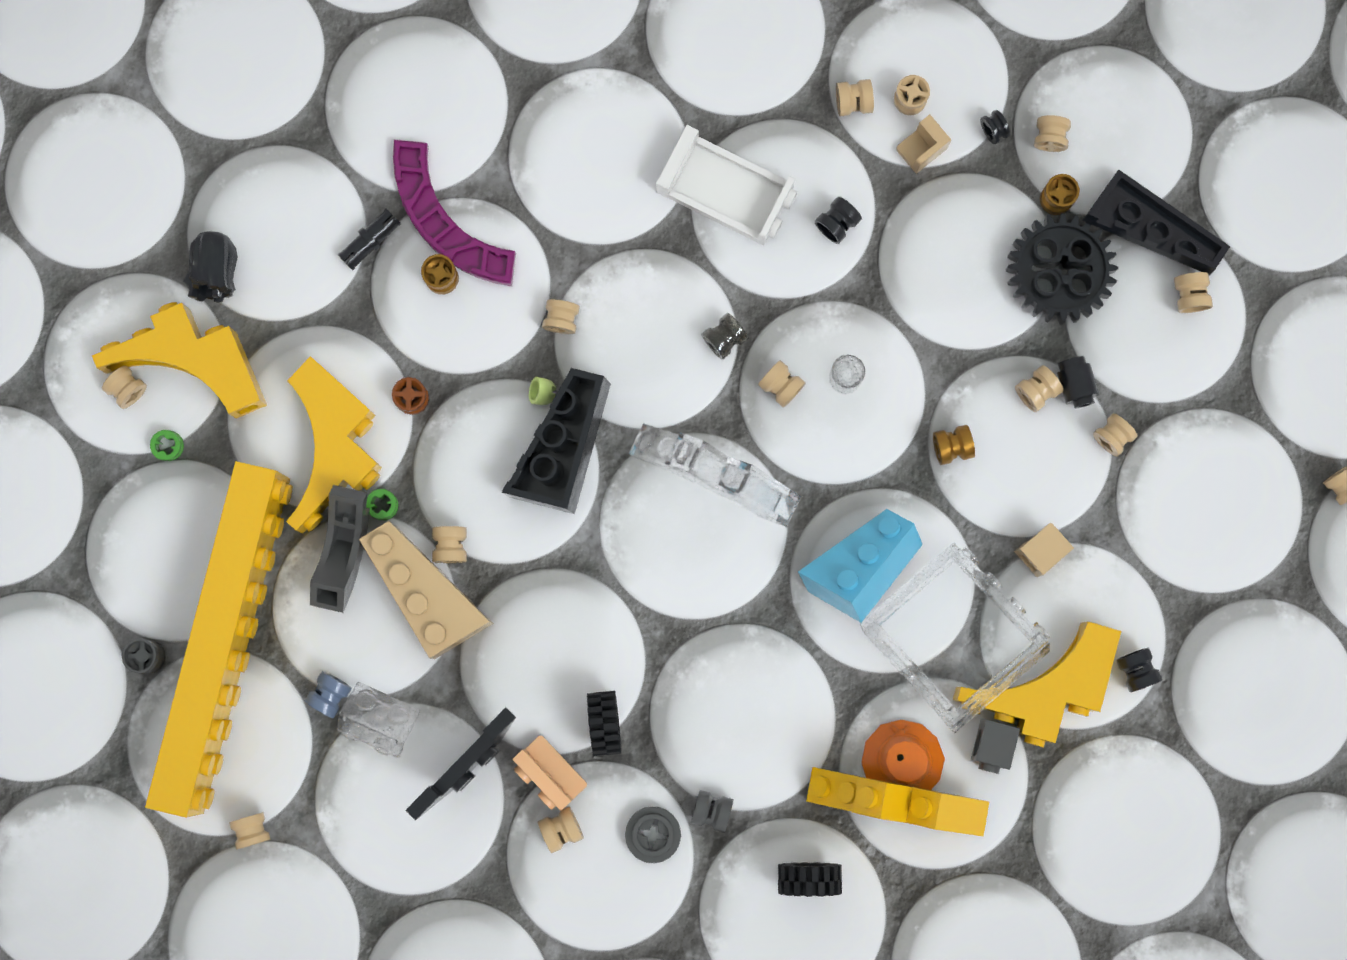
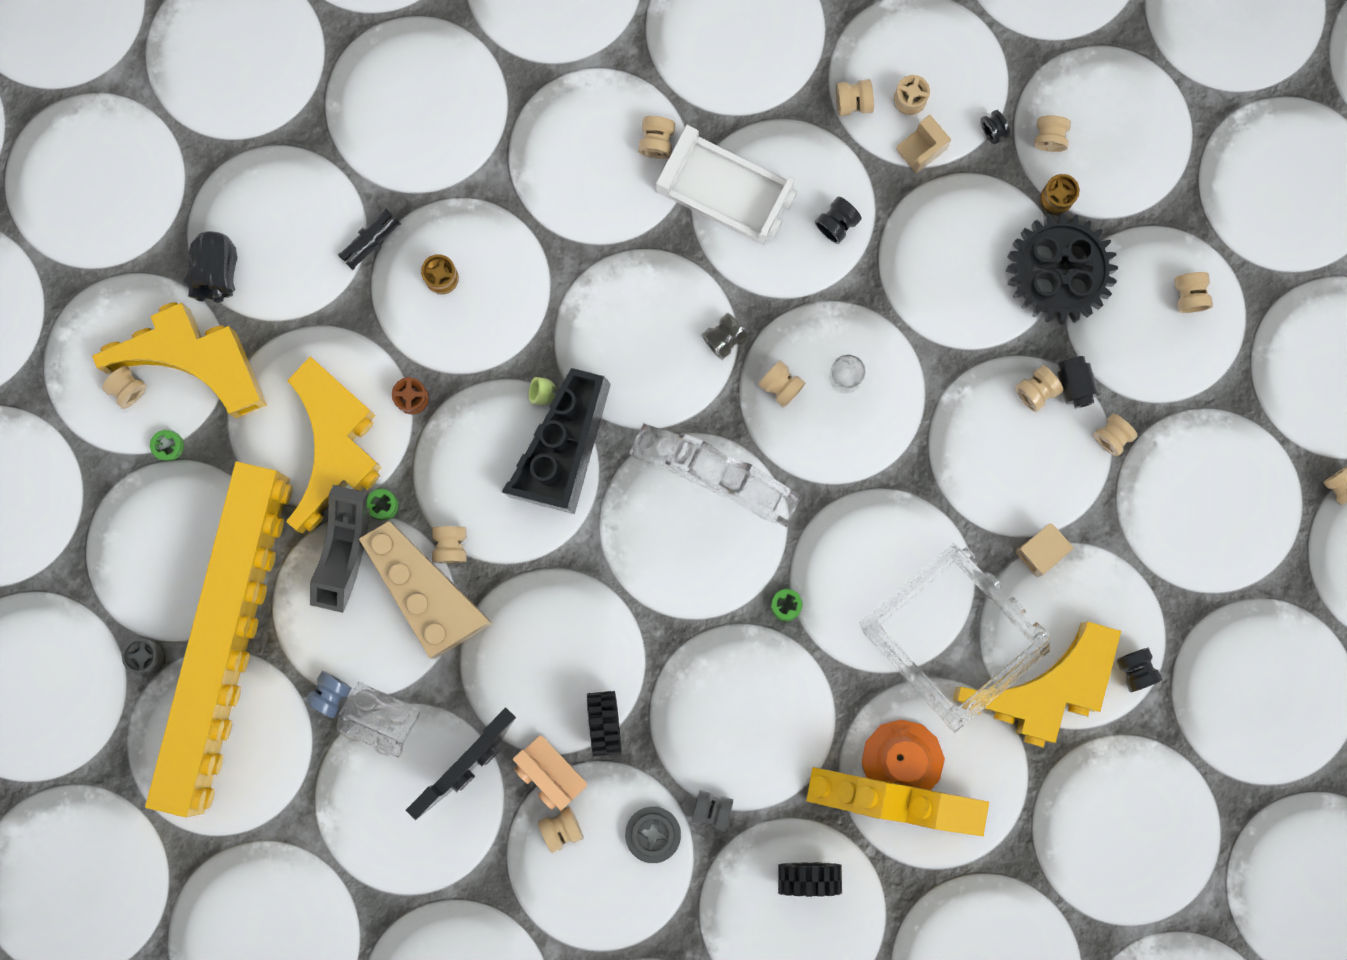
(249, 830): tan wheel -> none
(437, 227): magenta tile -> none
(560, 316): tan wheel -> none
(656, 137): none -> tan wheel
(781, 595): none -> bright green bush
(863, 564): medium azure wedge -> none
(950, 445): pearl gold wheel -> none
(994, 746): dark grey brick -> none
(1149, 221): black wing -> none

